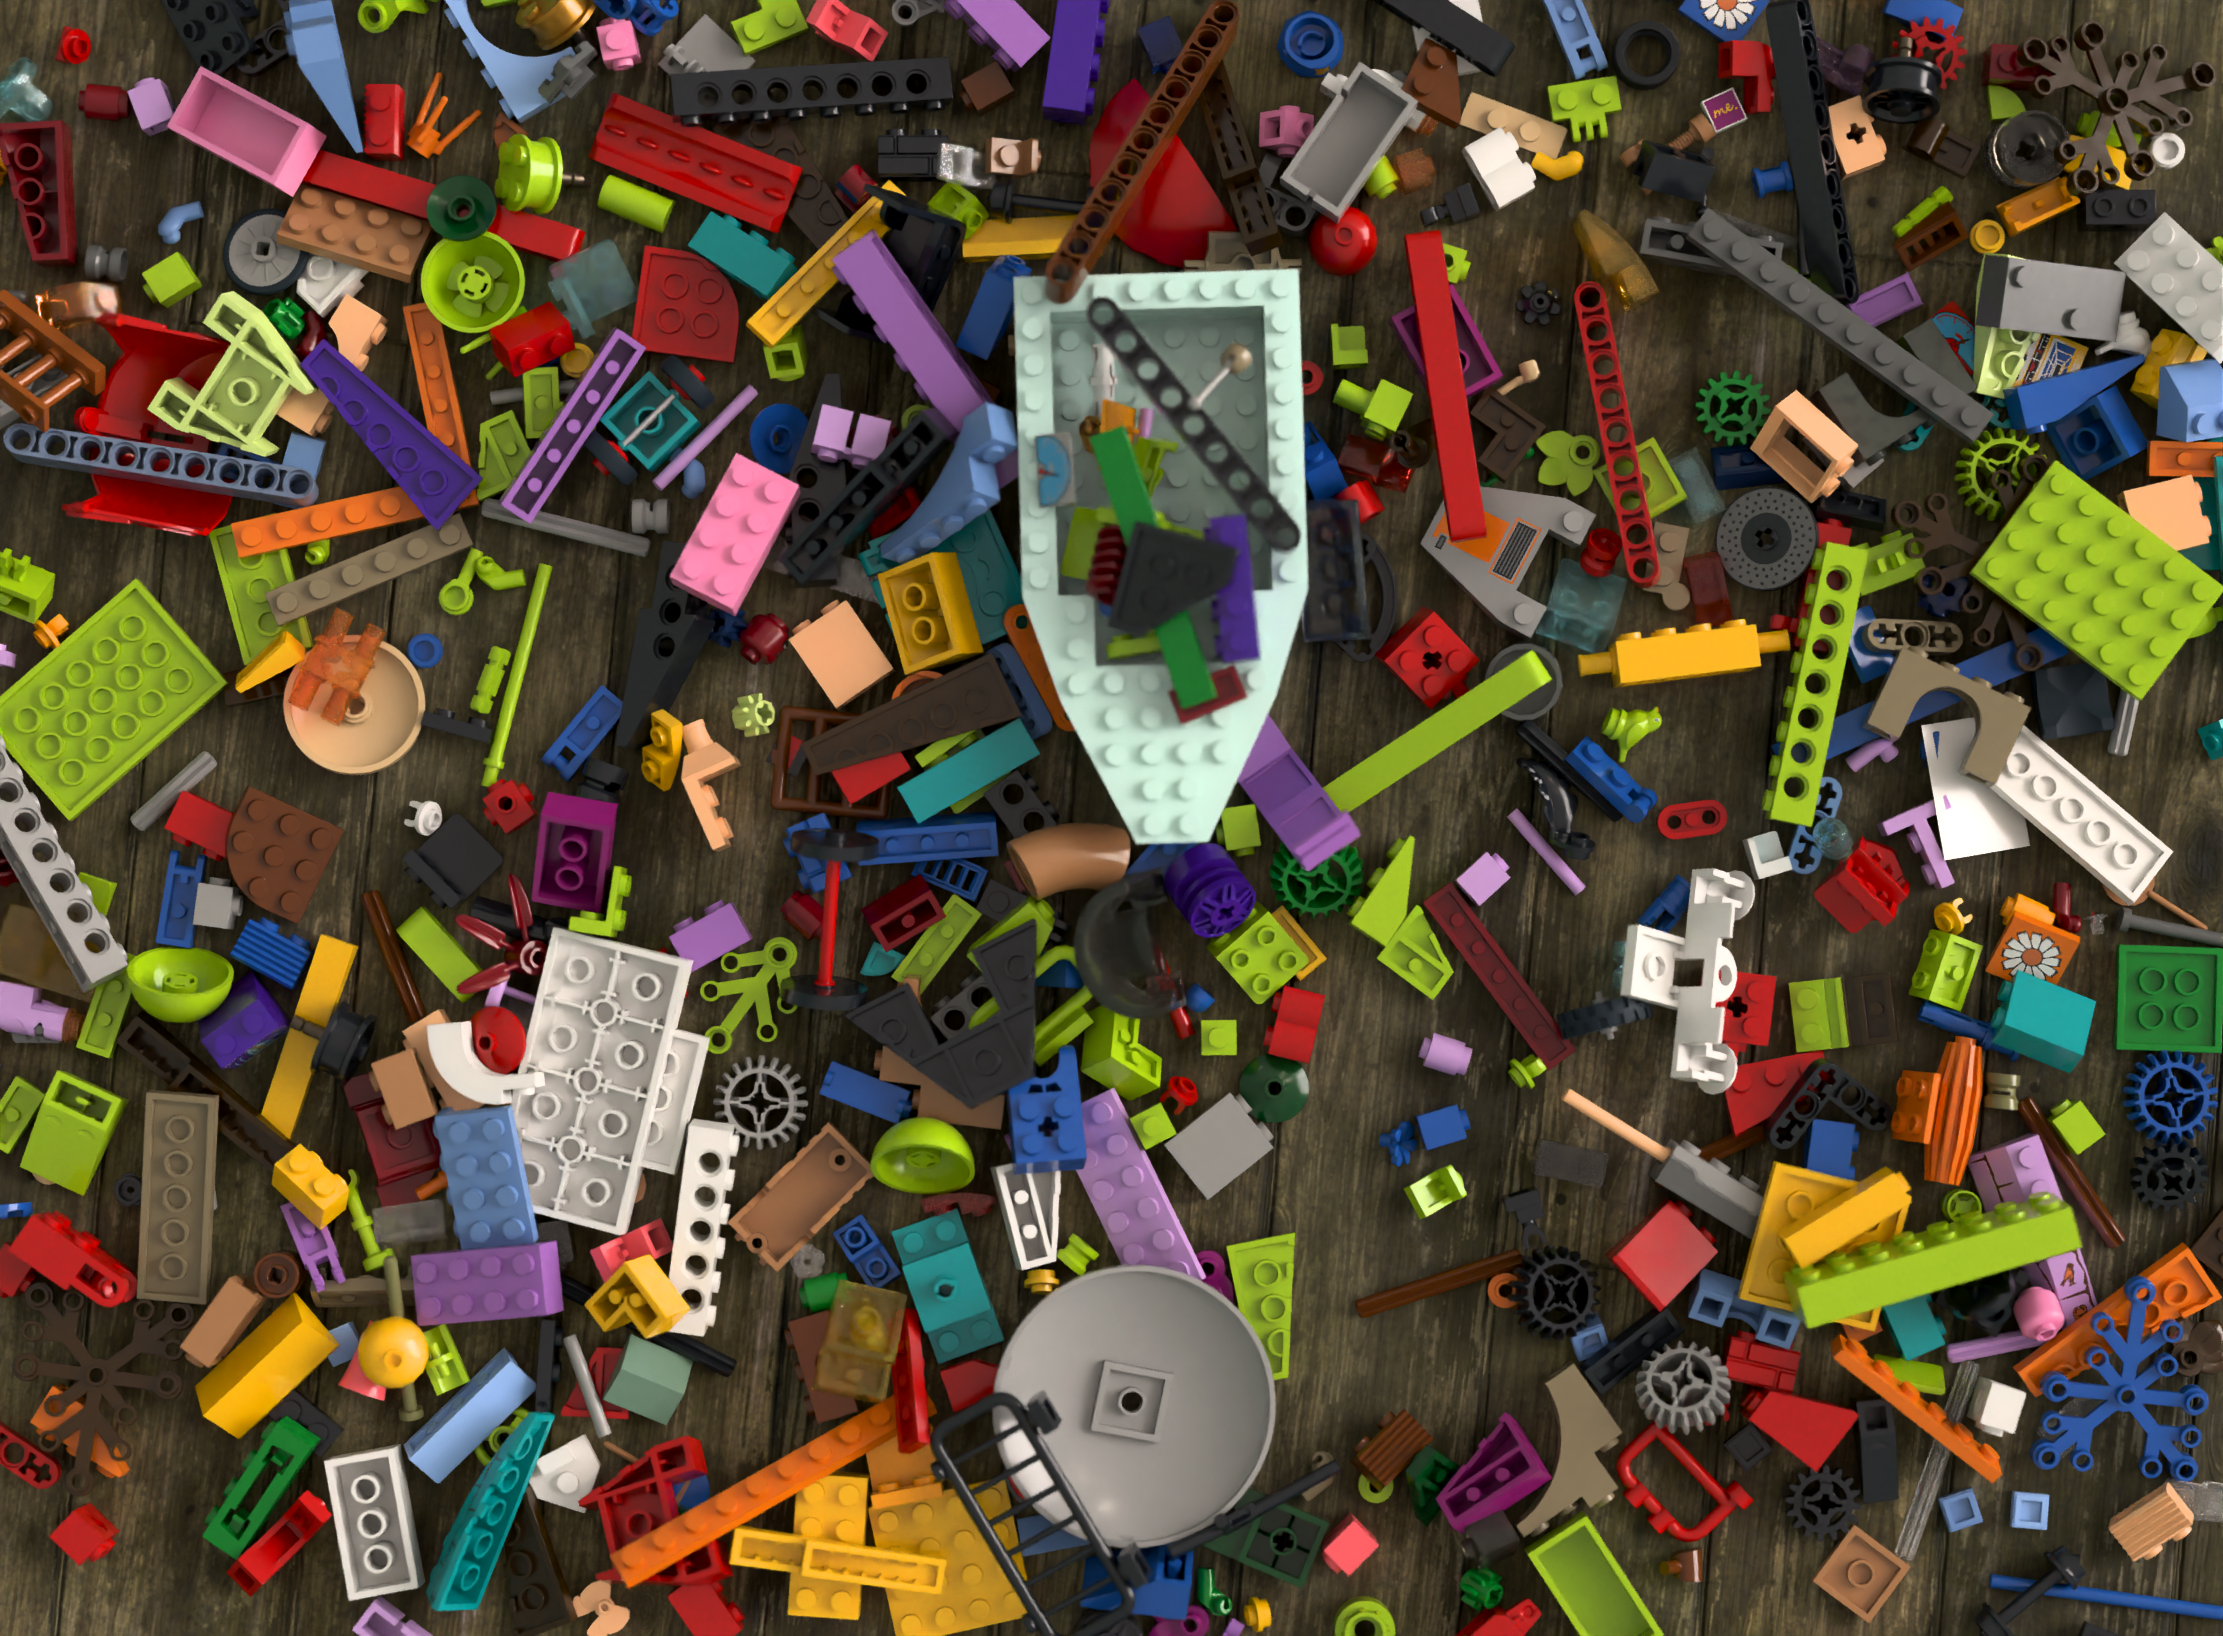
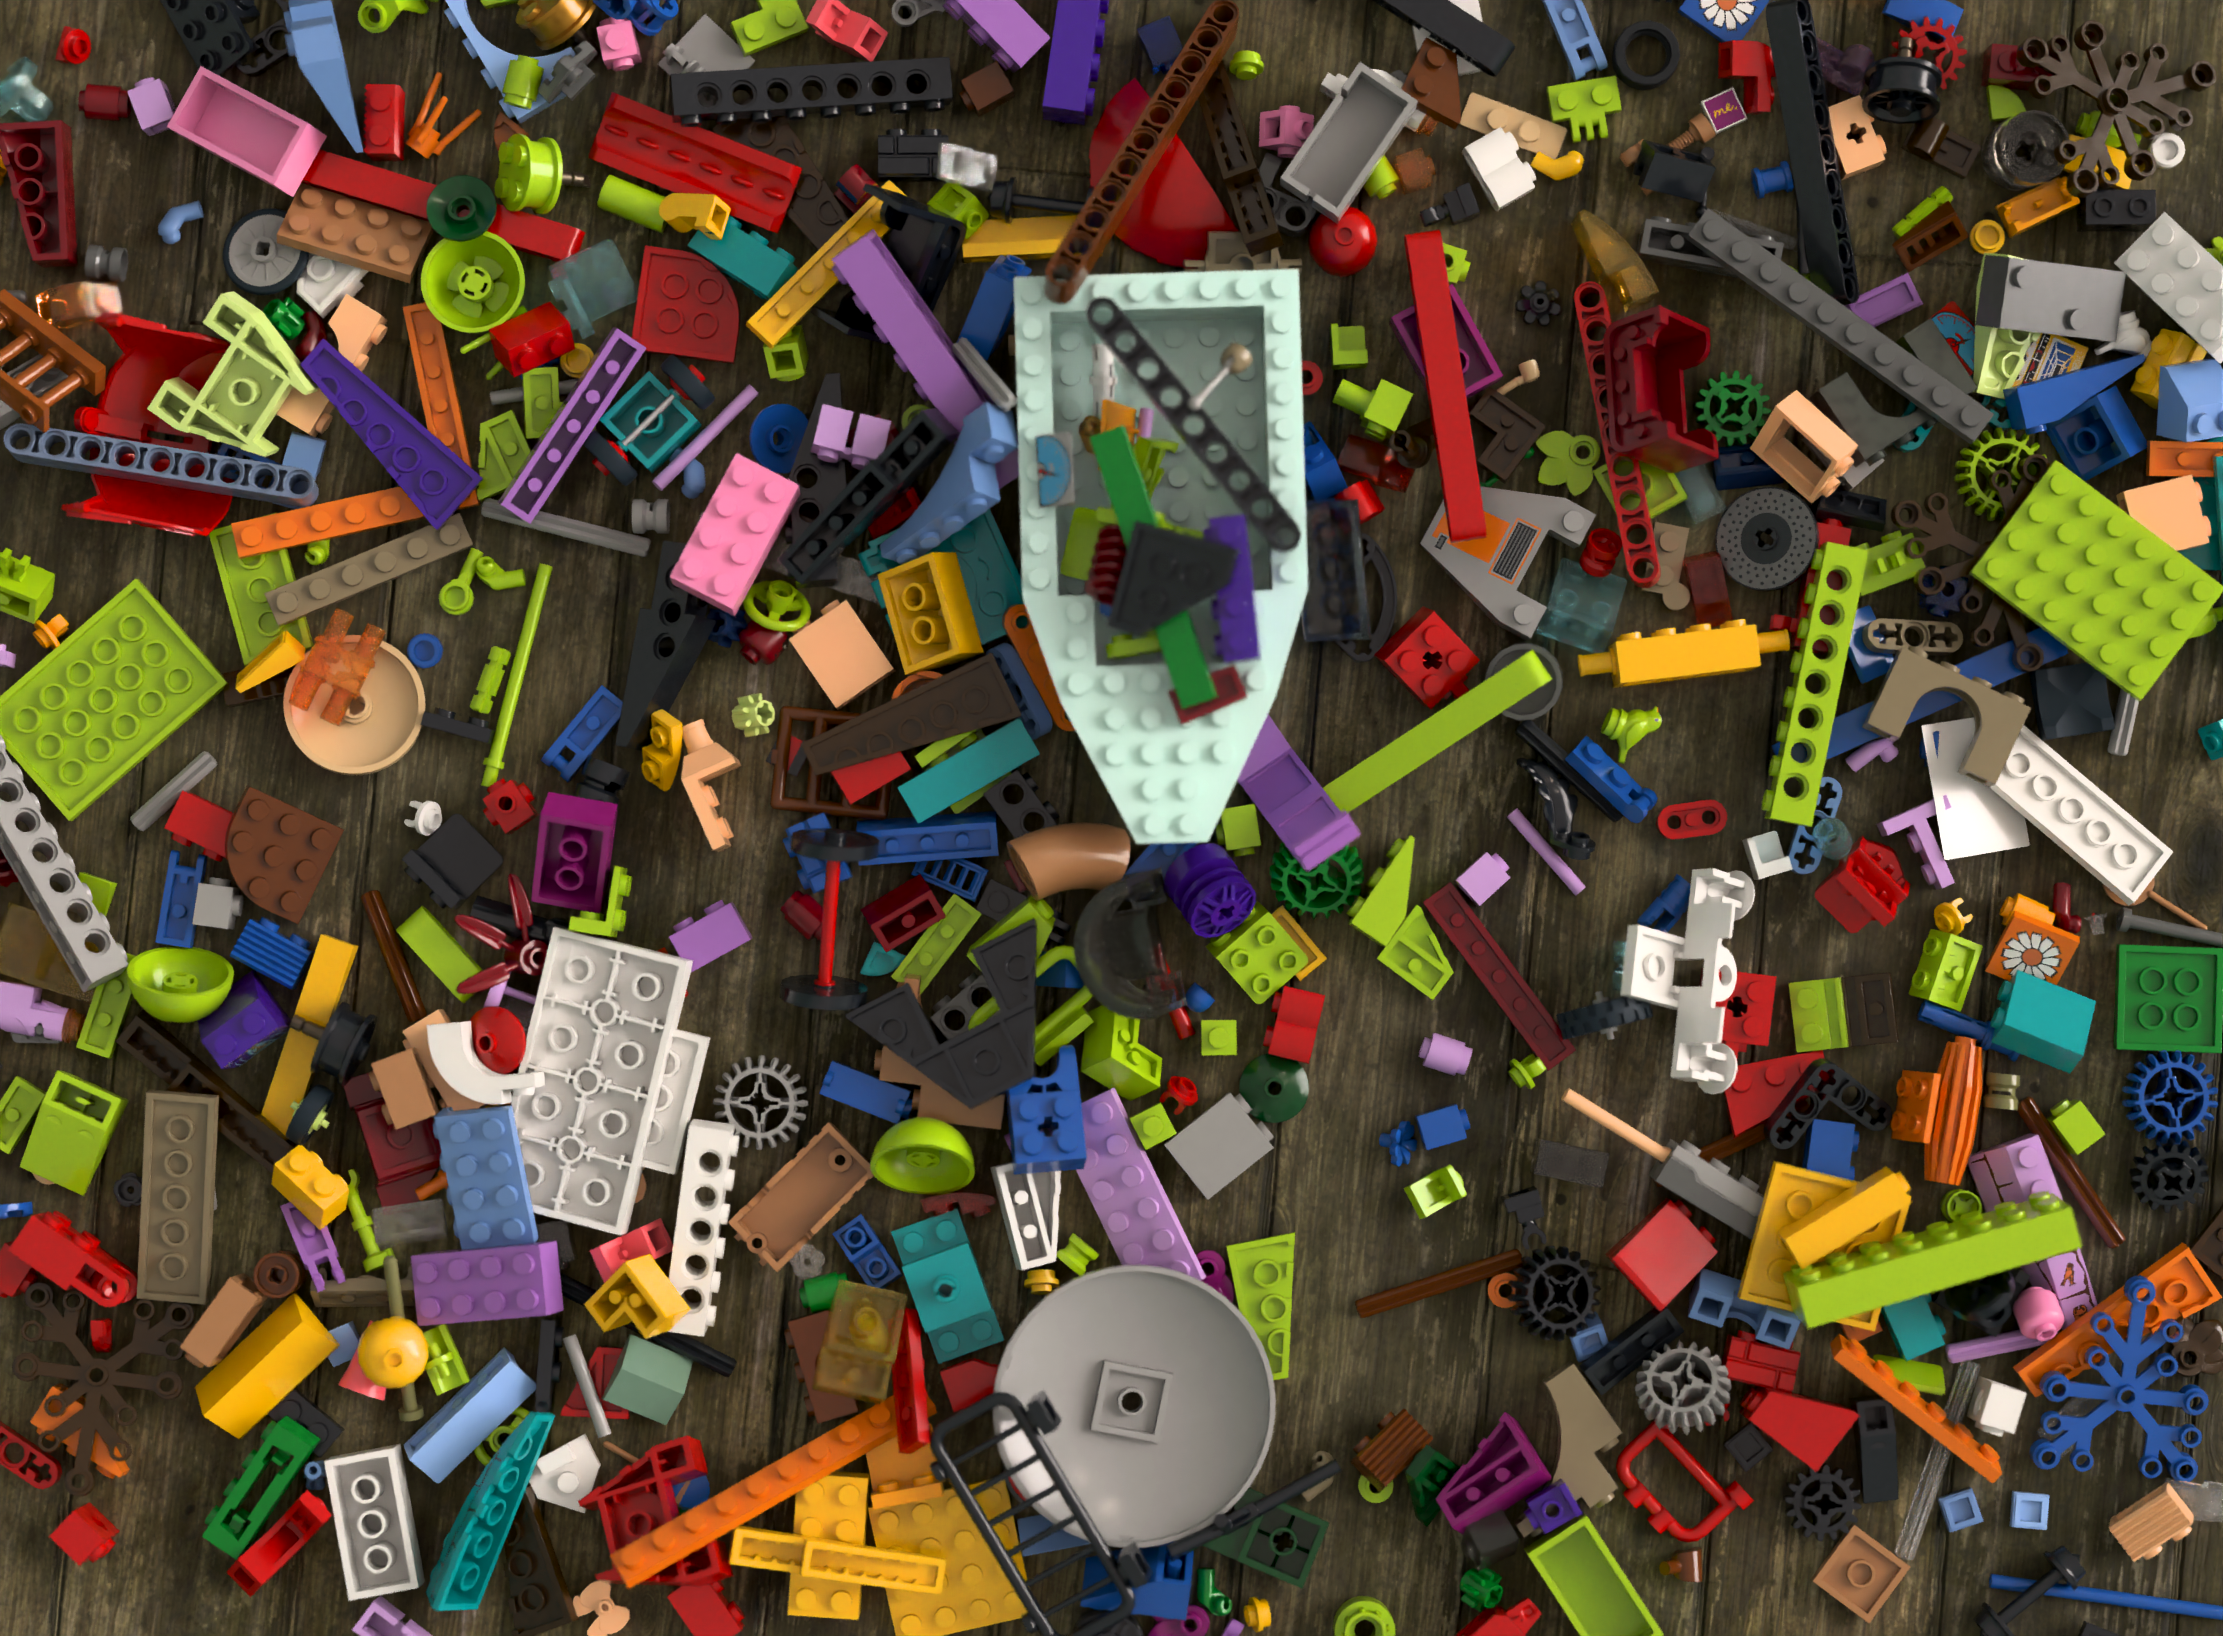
(101, 1334): none -> red tile
(170, 280): lime brick -> none
(310, 1114): none -> black wheel
(315, 1475): none -> medium blue arm
(522, 82): none -> lime brick
(696, 212): none -> yellow leg
(753, 990): lime plant -> none
(778, 597): none -> lime piece
(984, 374): none -> light grey axle
(1012, 157): medium nougat bracket -> none
(1246, 65): none -> lime plate
(1310, 44): blue hat -> none
(1348, 1545): coral brick -> none
(1554, 1494): none -> dark purple brick
(1647, 389): none -> dark red windscreen

